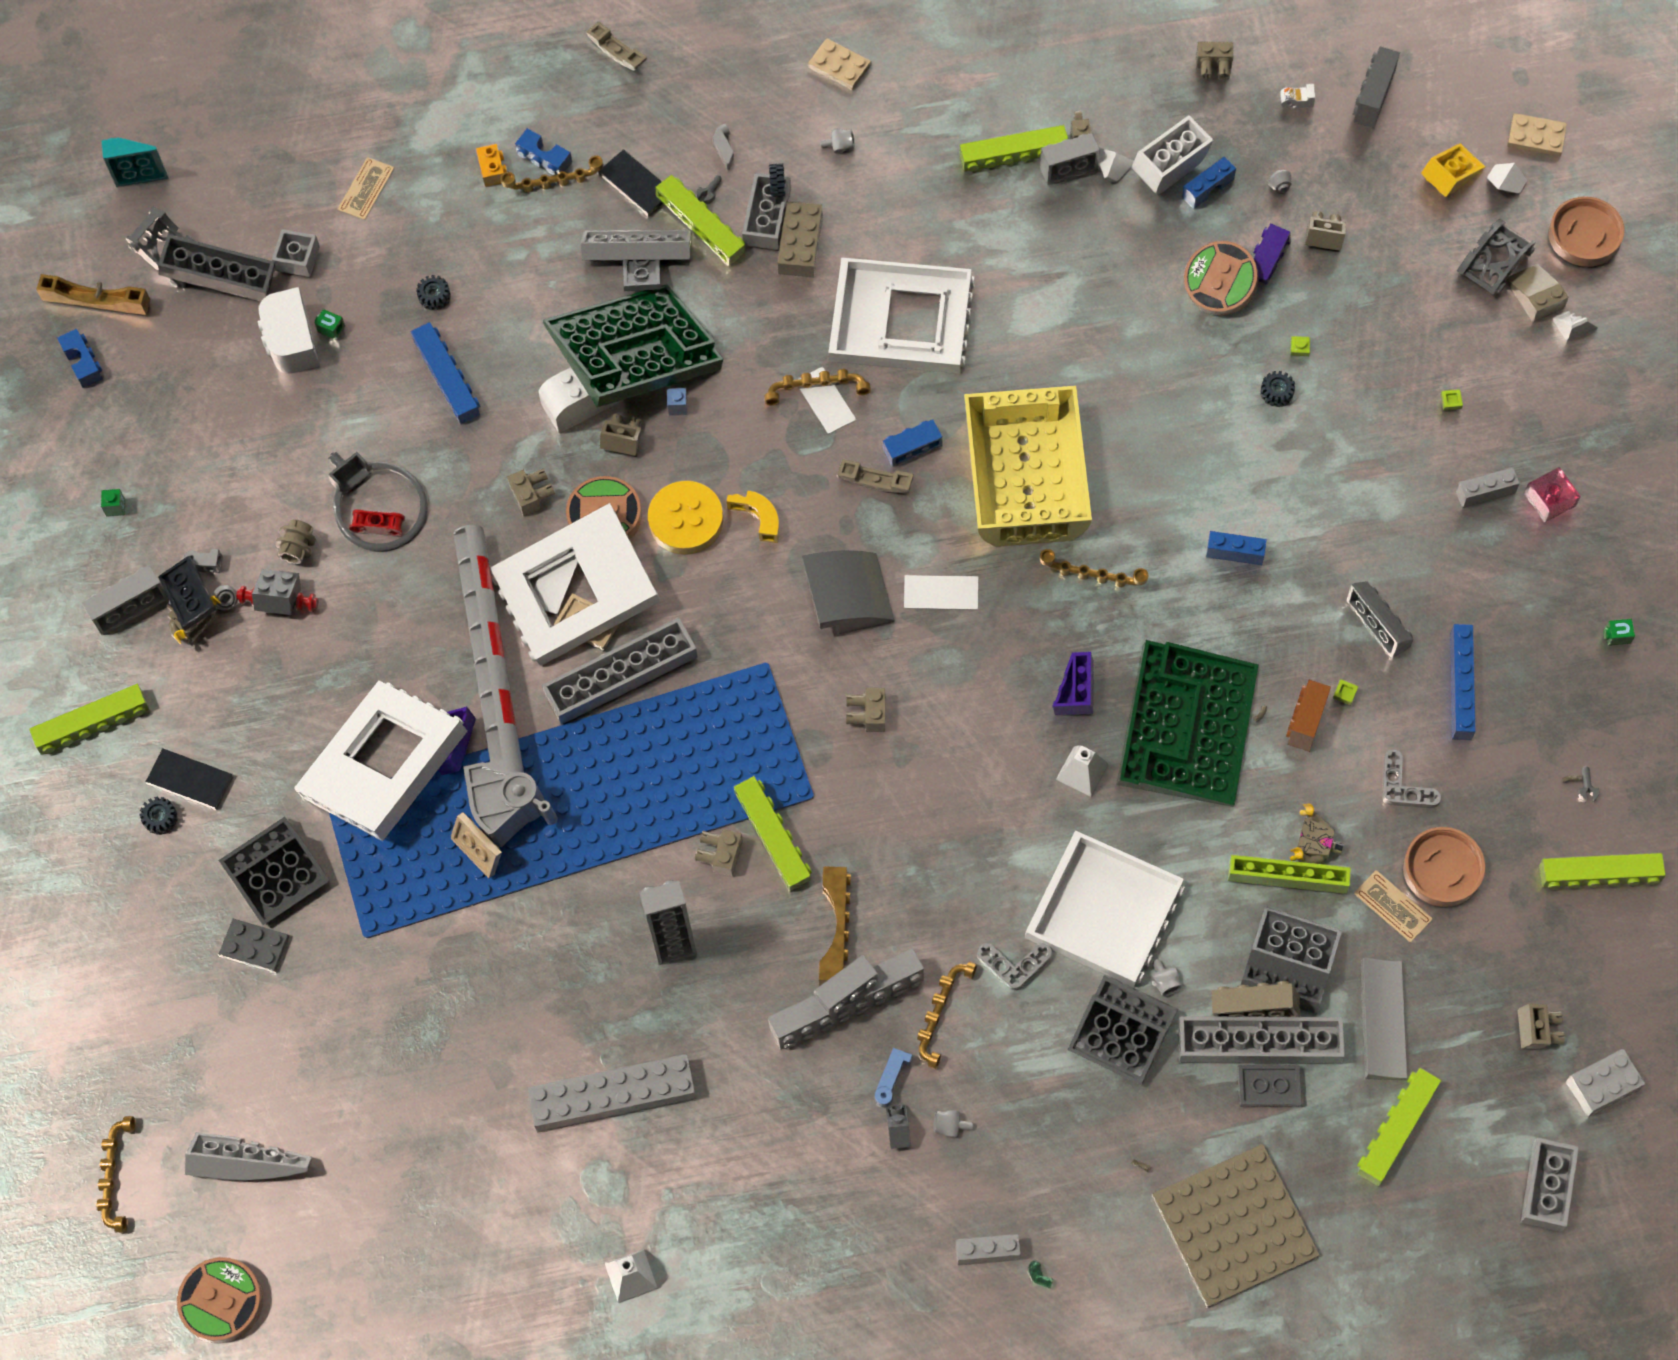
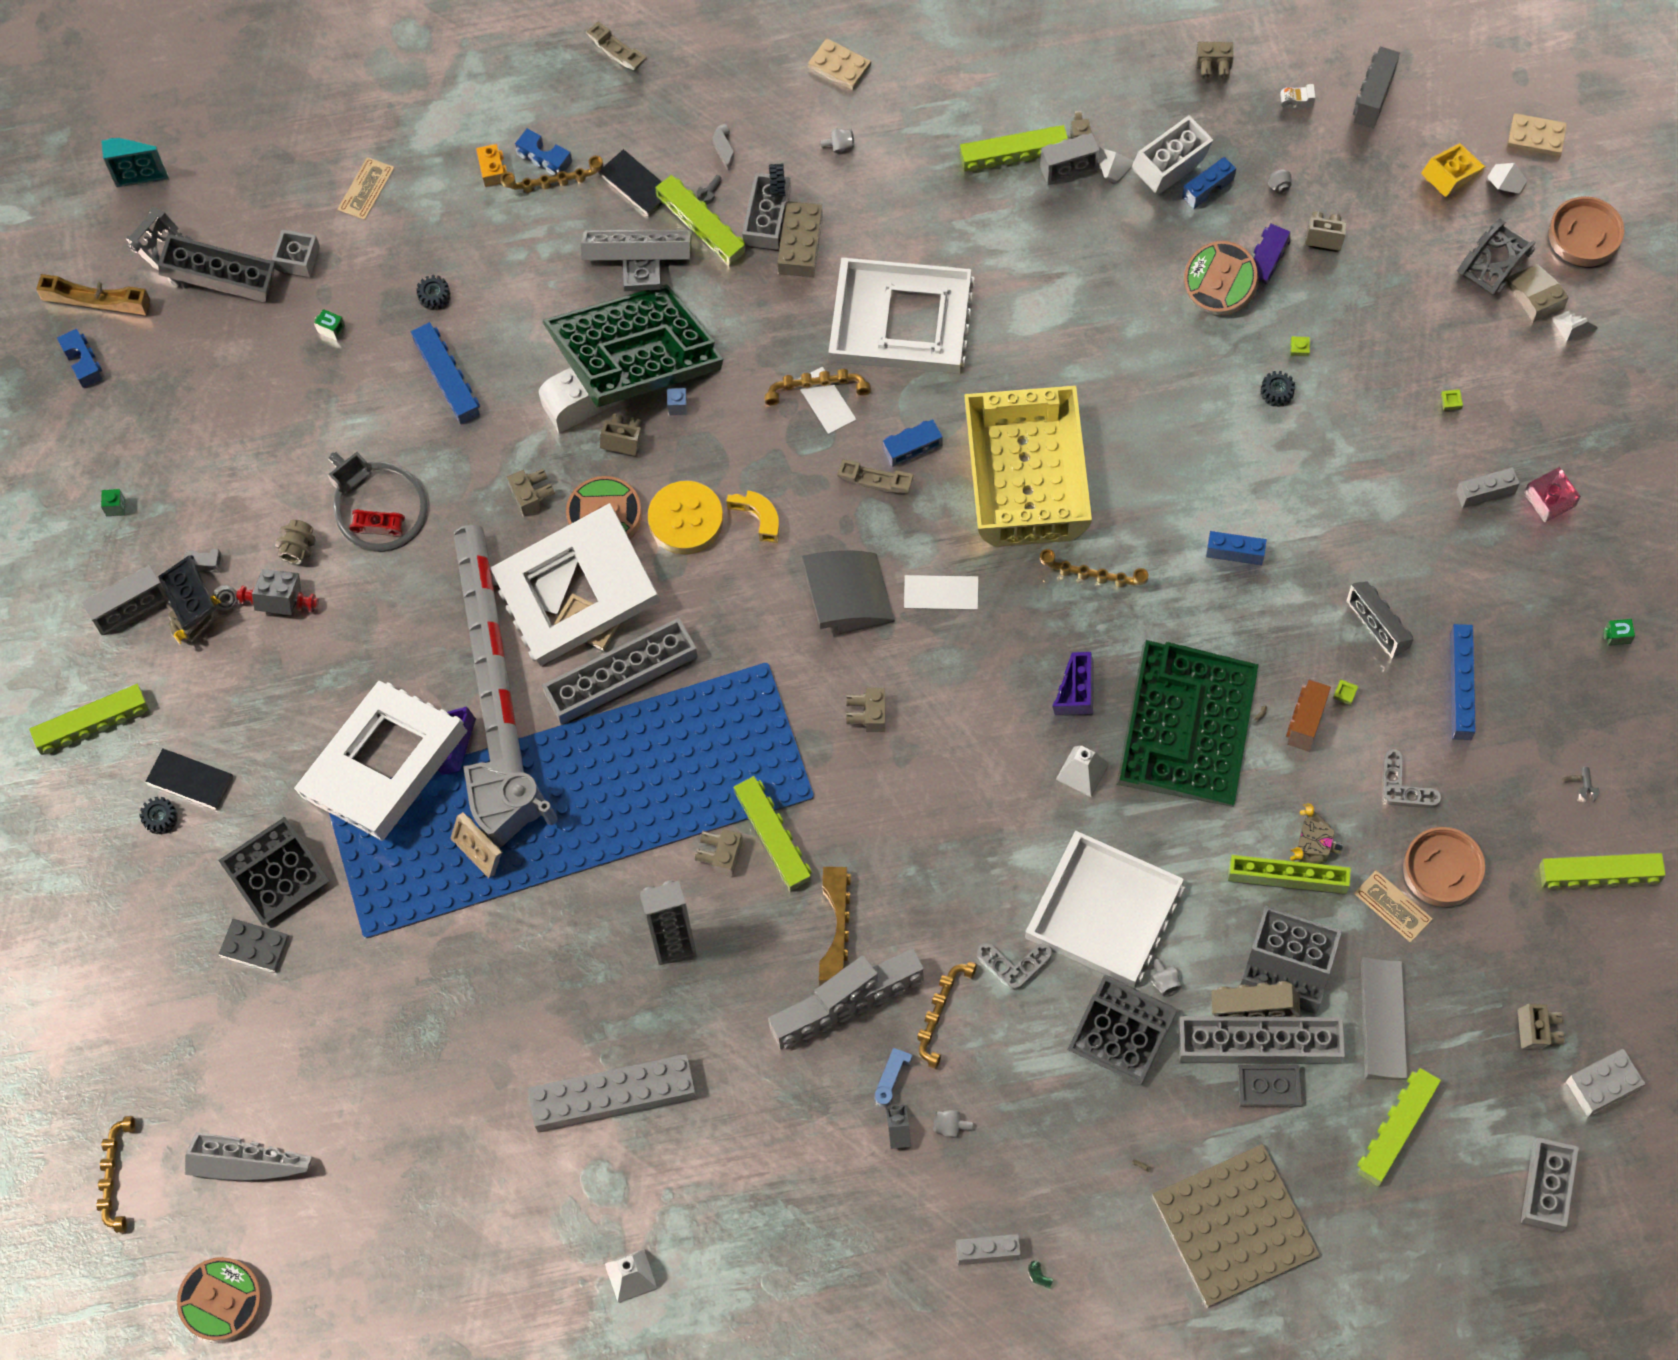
(287, 331): white brick -> none

